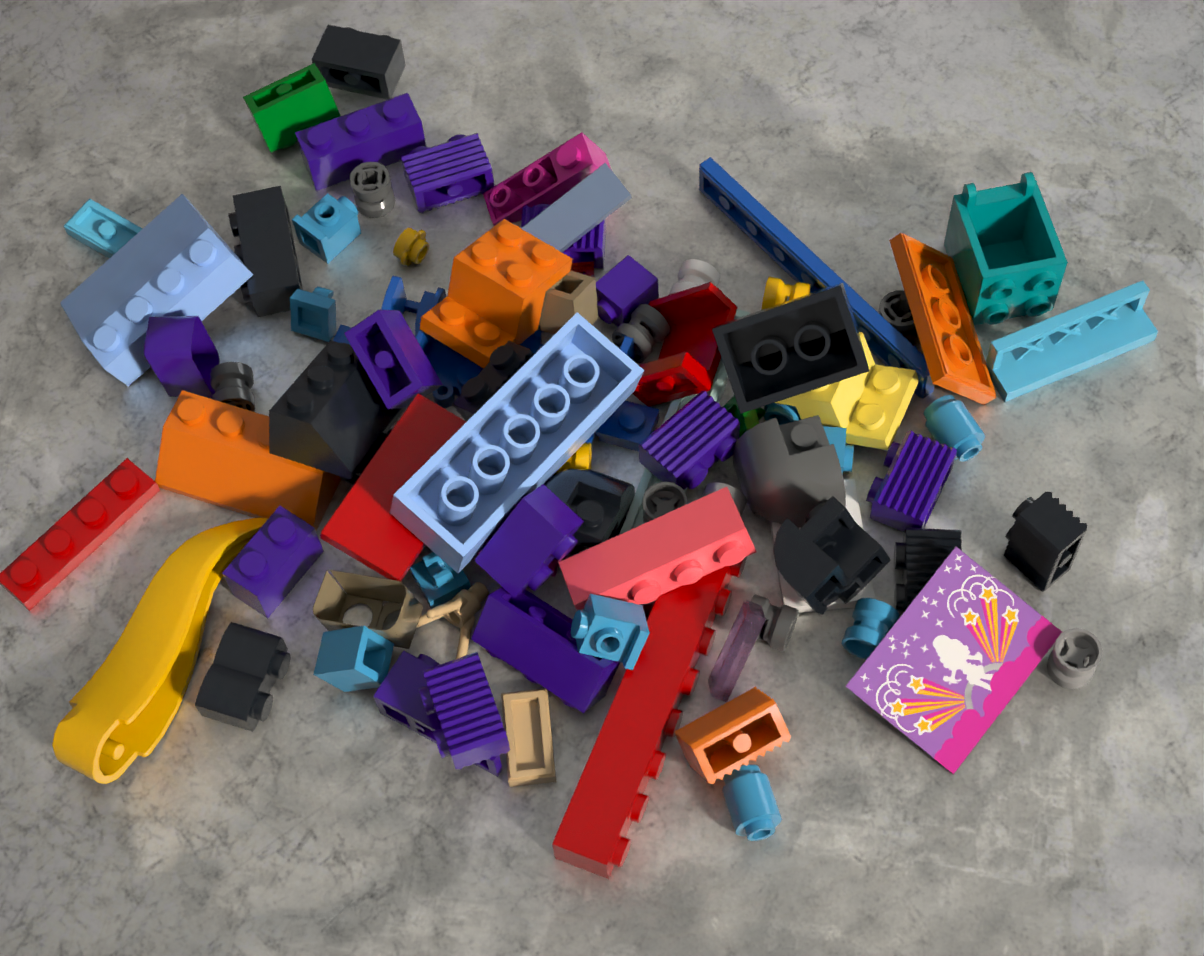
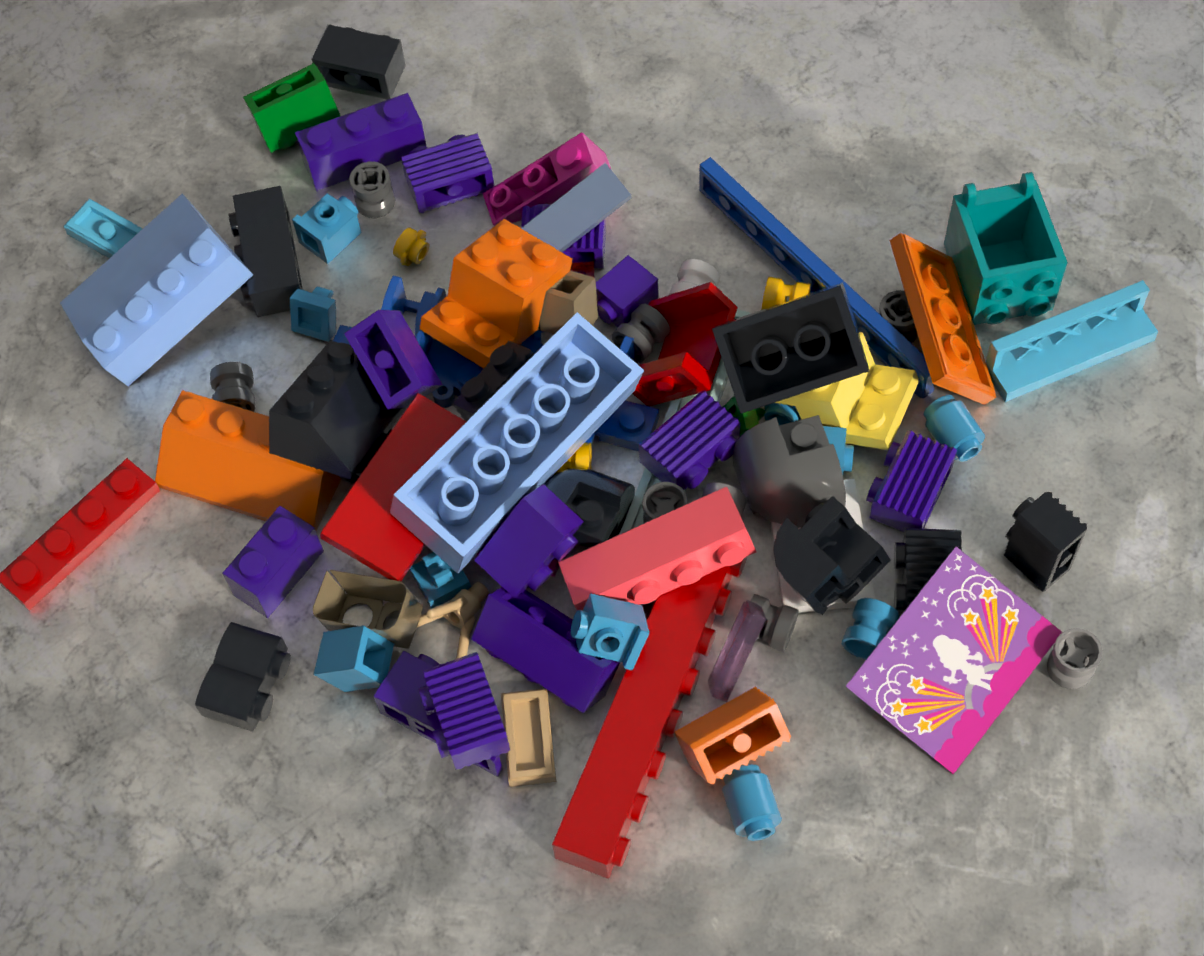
(149, 669): yellow animal -> none
(181, 354): dark purple piece -> none

